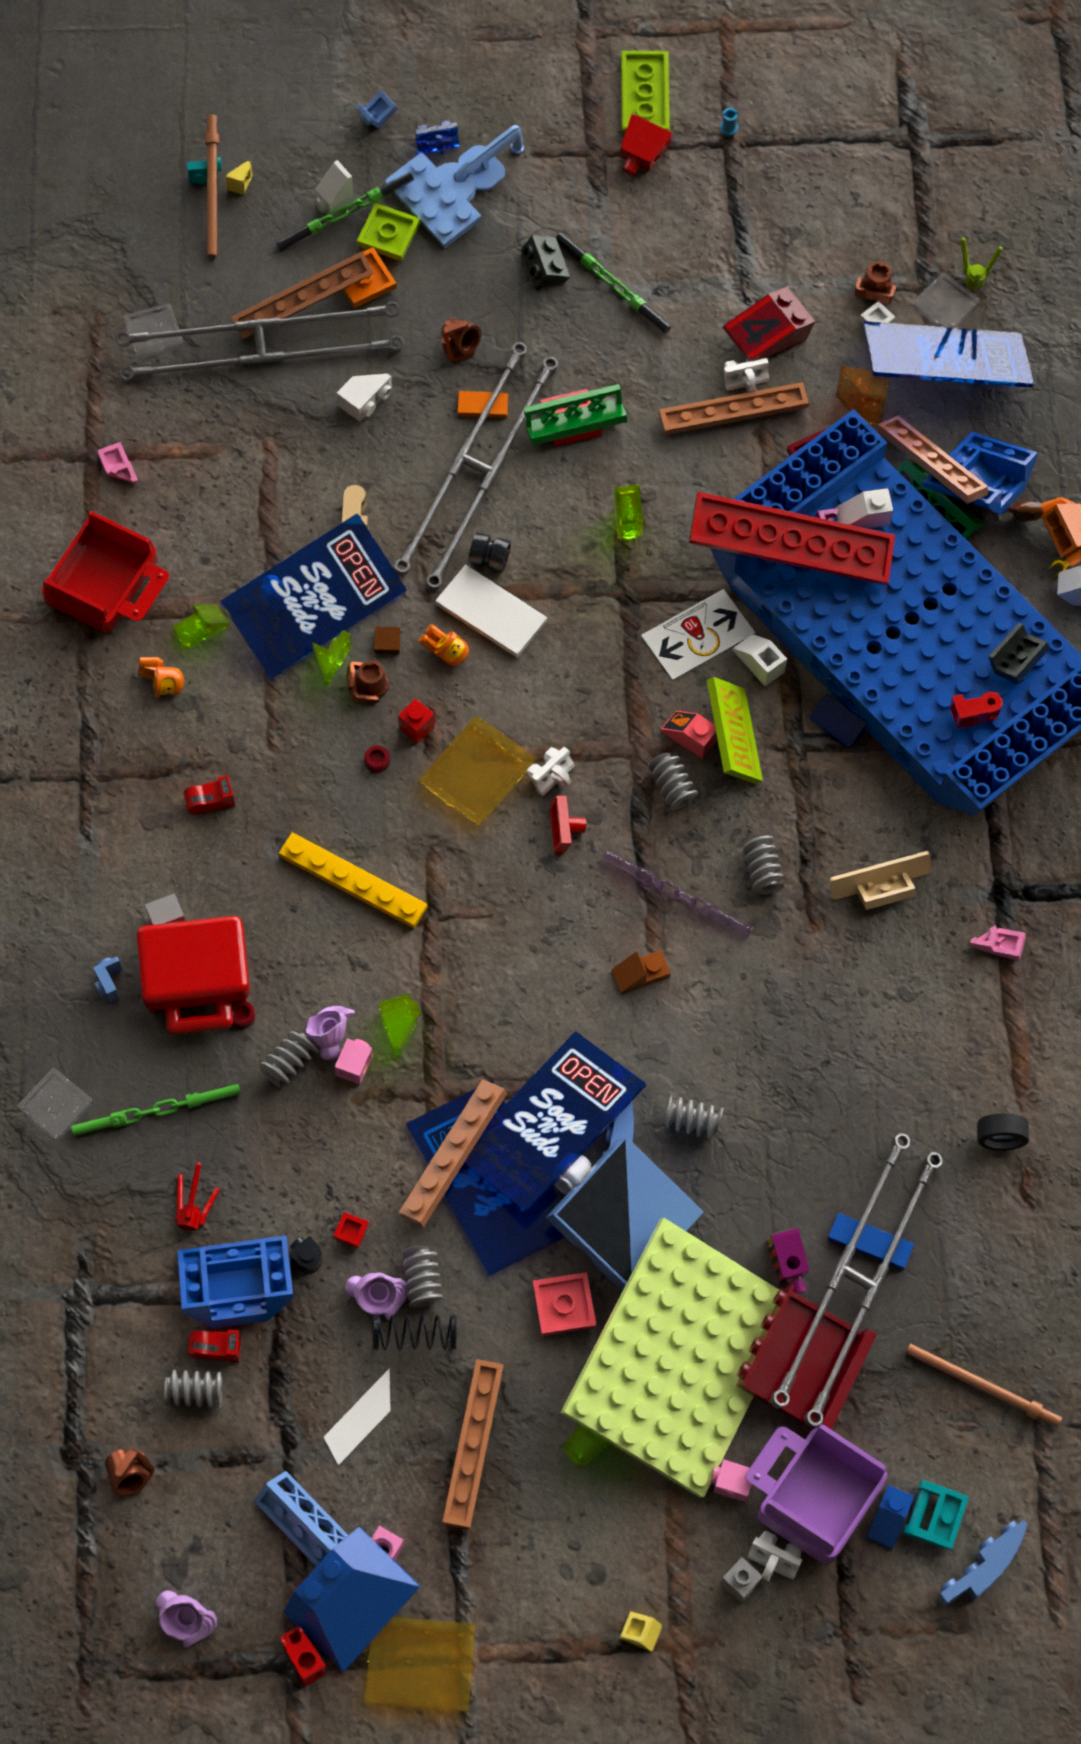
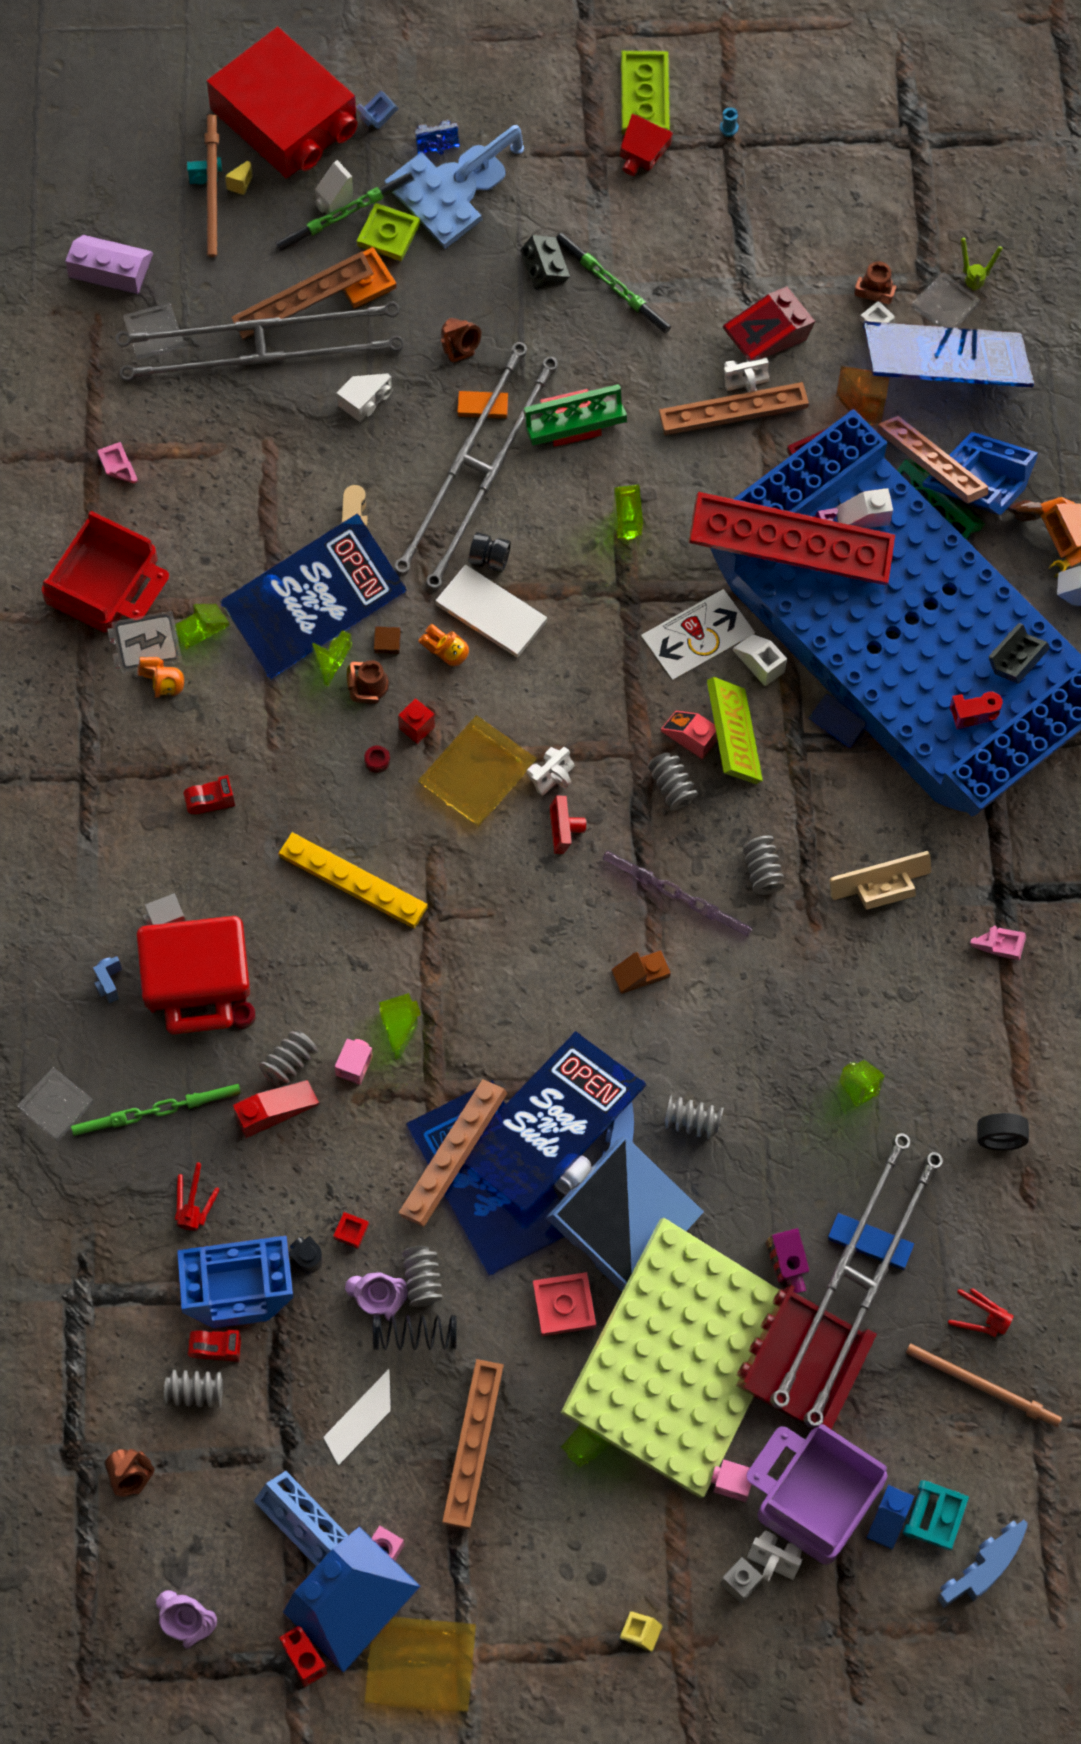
(108, 263): none -> lavender slope
(144, 637): none -> clear panel
(273, 1107): none -> red slope
(283, 103): none -> red brick
(328, 1030): lavender hair -> none
(861, 1081): none -> clear neon green slope
(998, 1317): none -> red plant

